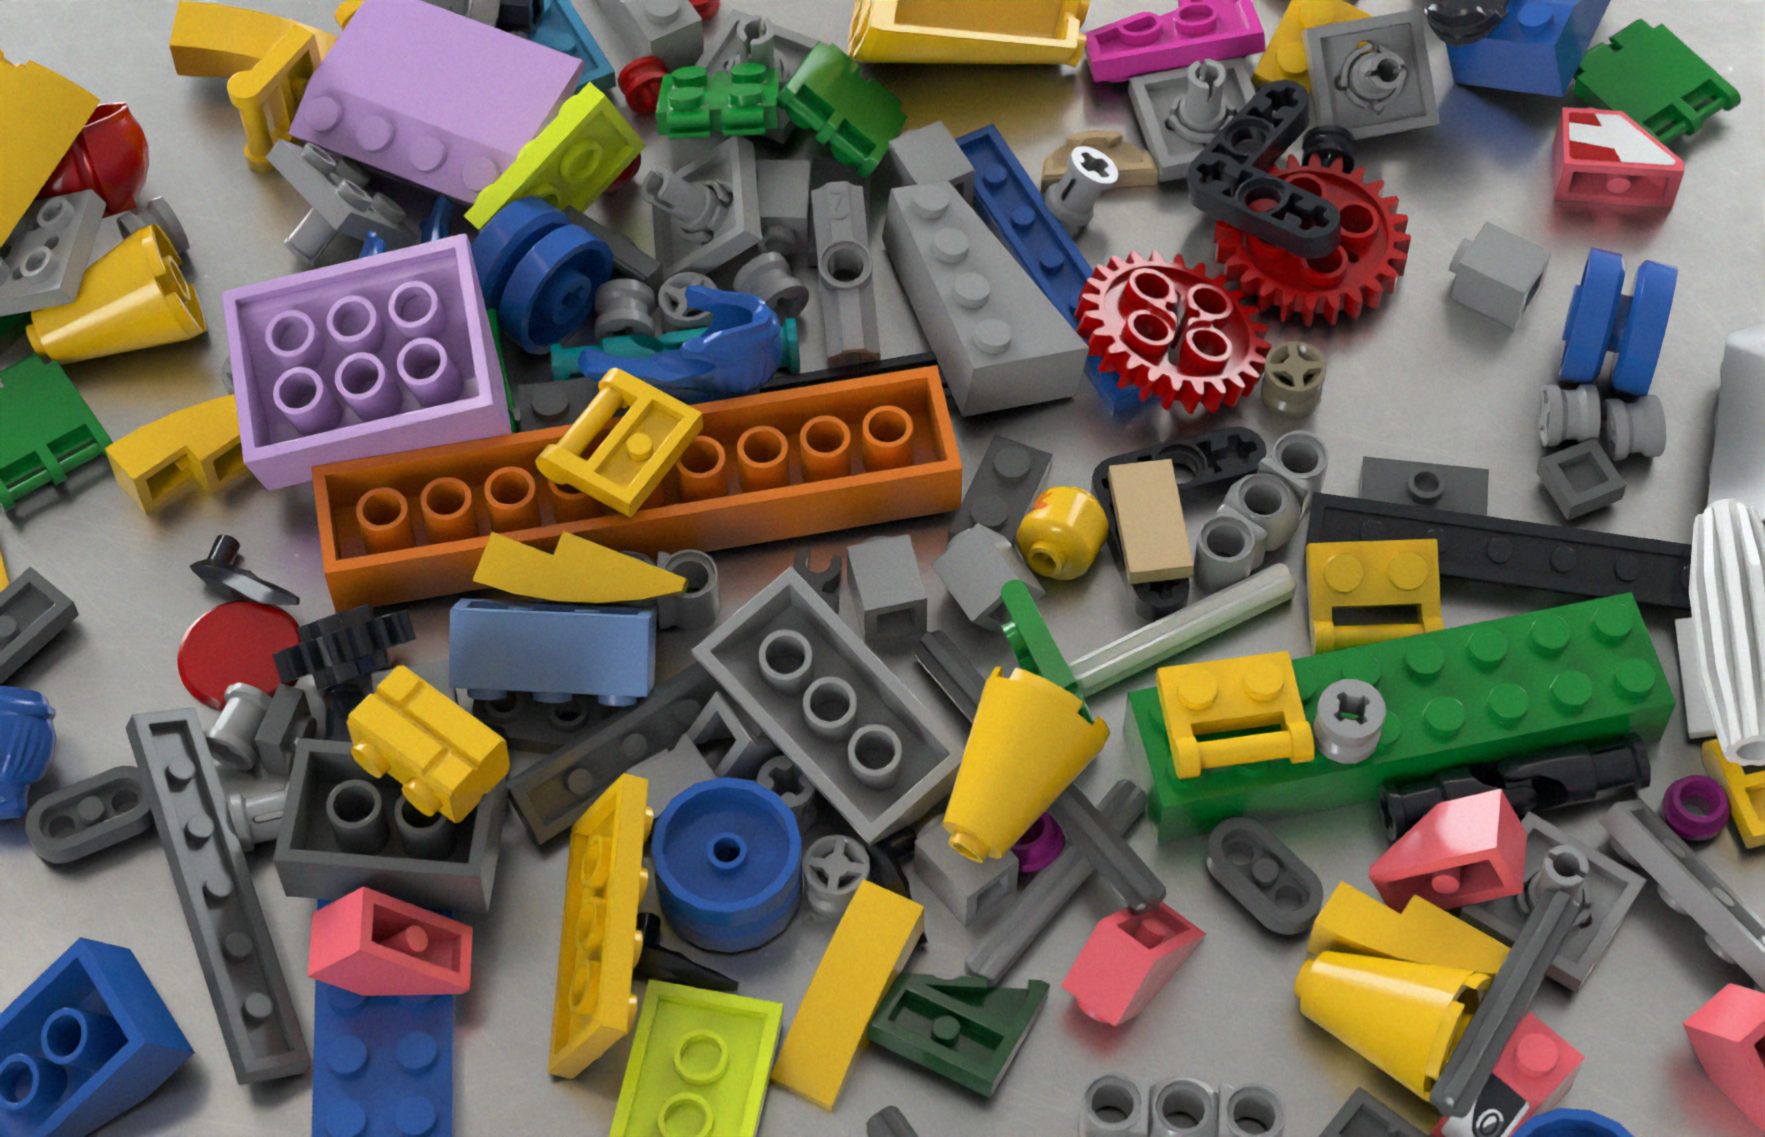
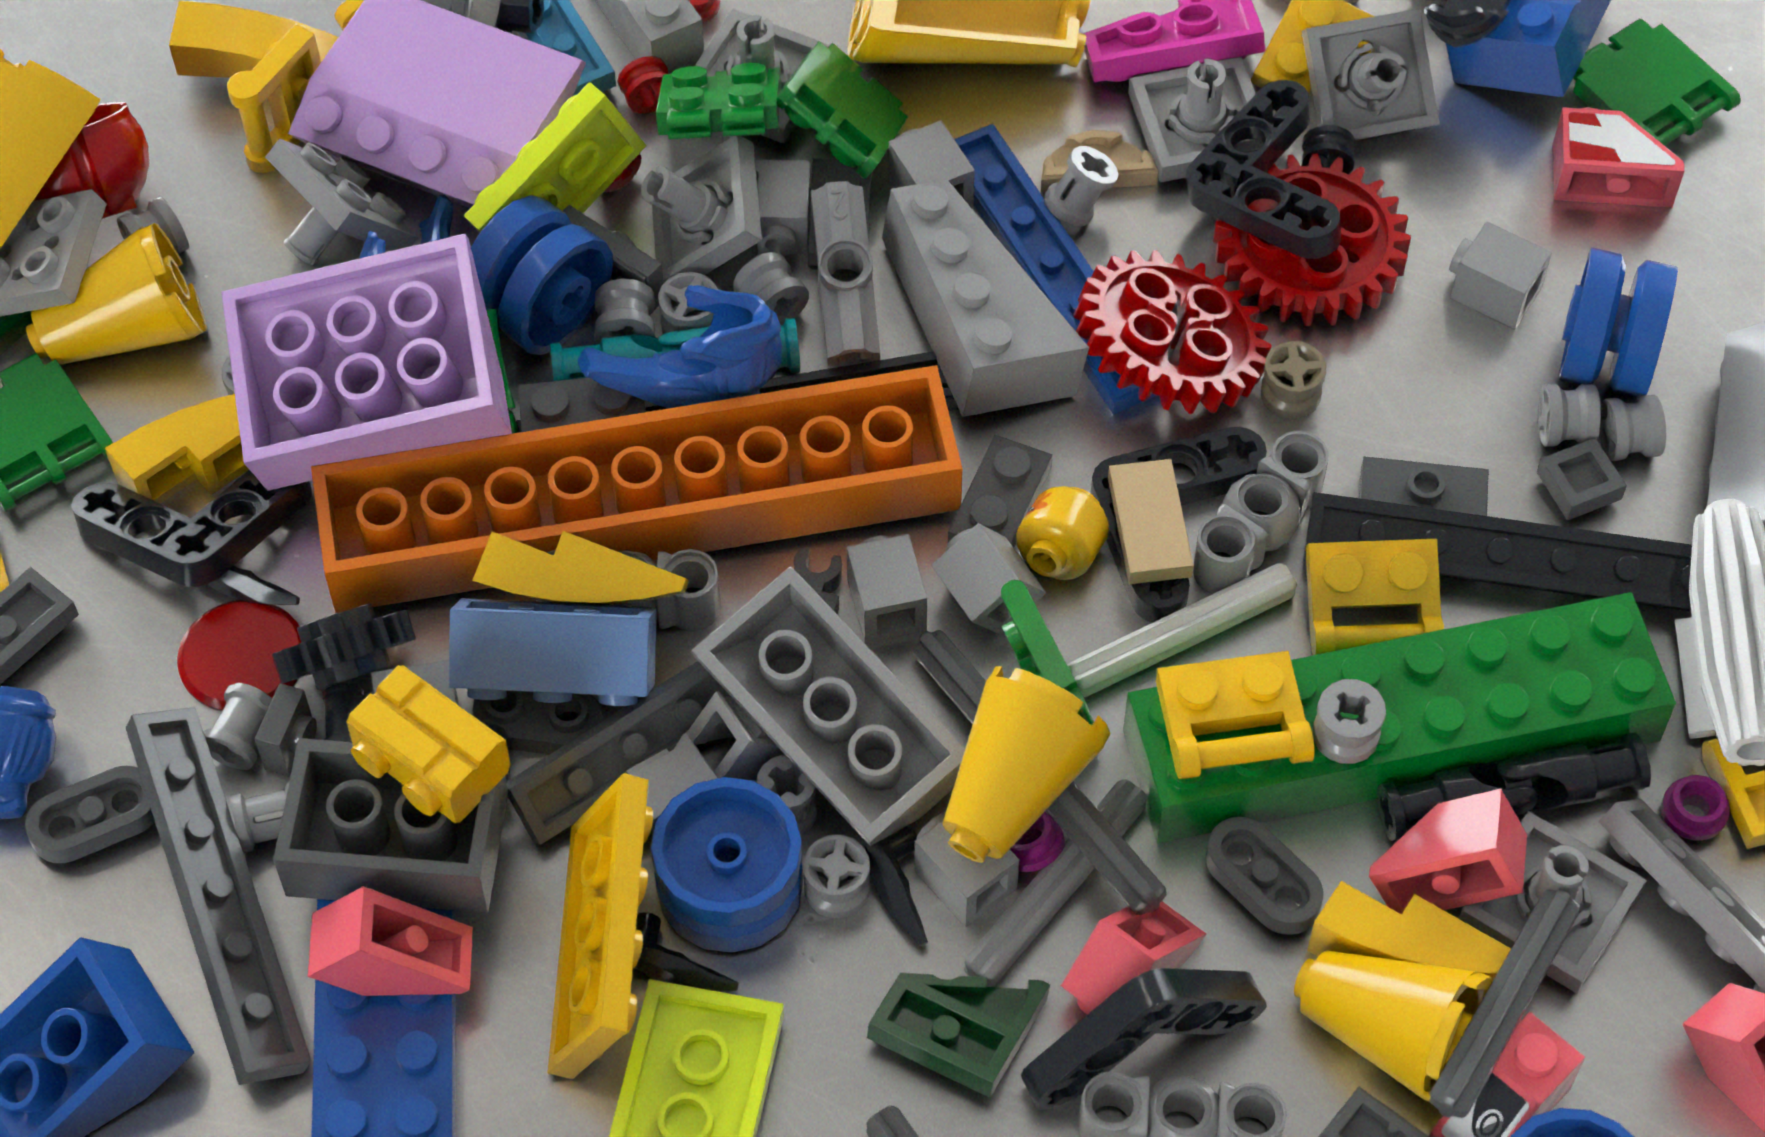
(188, 548): none -> black beam
(635, 451): yellow plate -> none
(846, 992): yellow slope -> none
(1144, 1006): none -> black beam

